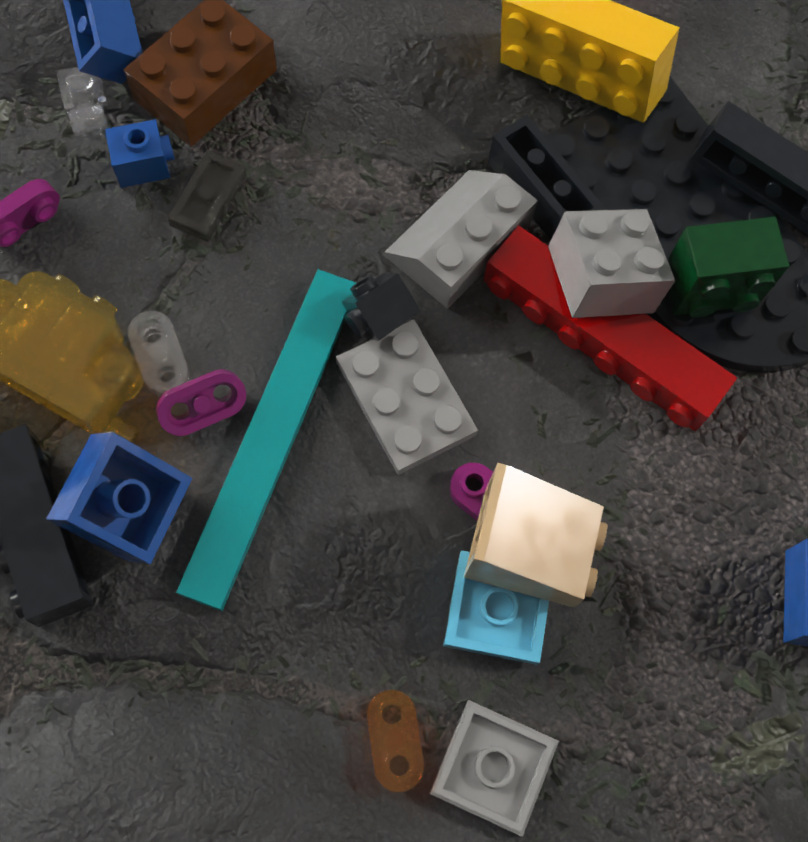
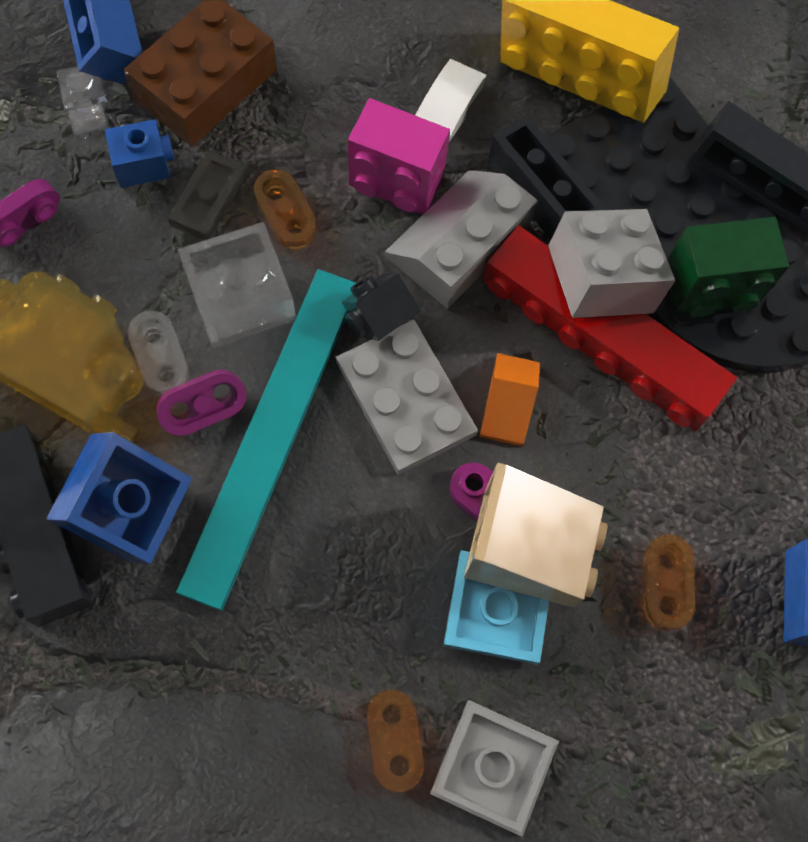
(238, 284): none -> clear brick
(286, 212): none -> clear orange plate
(397, 156): none -> dark pink brick
(451, 95): none -> white slope
(510, 399): none -> orange slope
(670, 584): none -> clear orange plate

